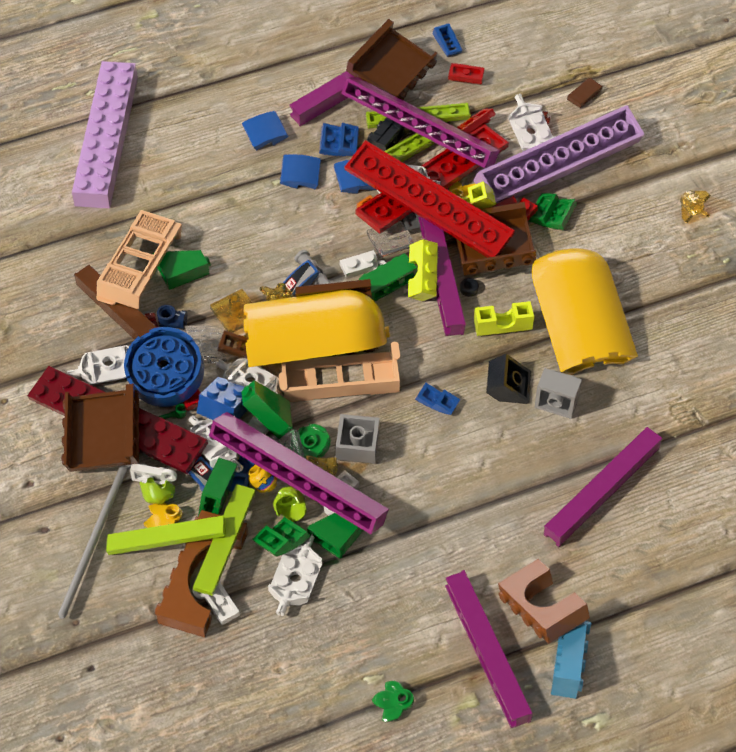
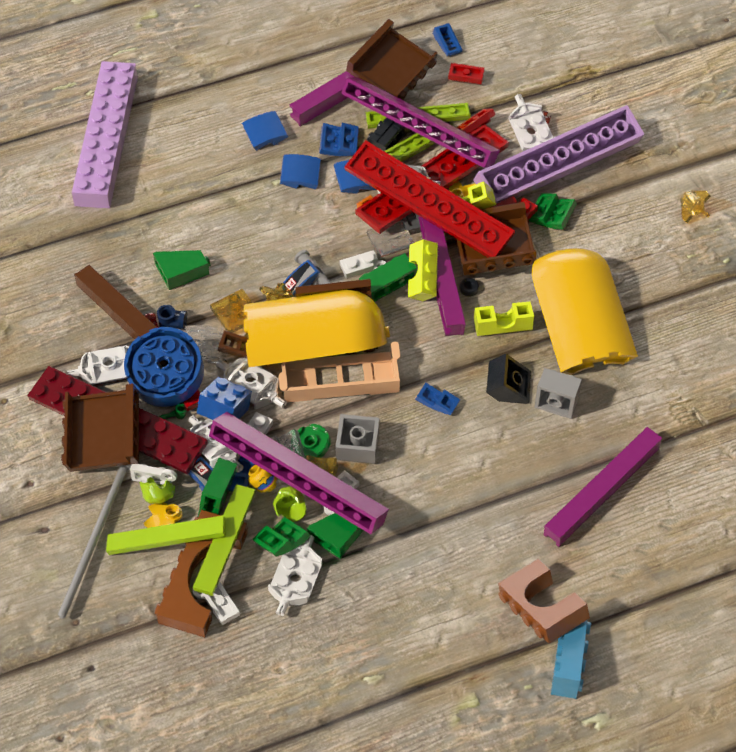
(126, 284): light nougat piece -> none
(268, 408): green slope -> none
(390, 700): green plate -> none
(488, 650): magenta tile -> none
(584, 92): reddish brown tile -> none

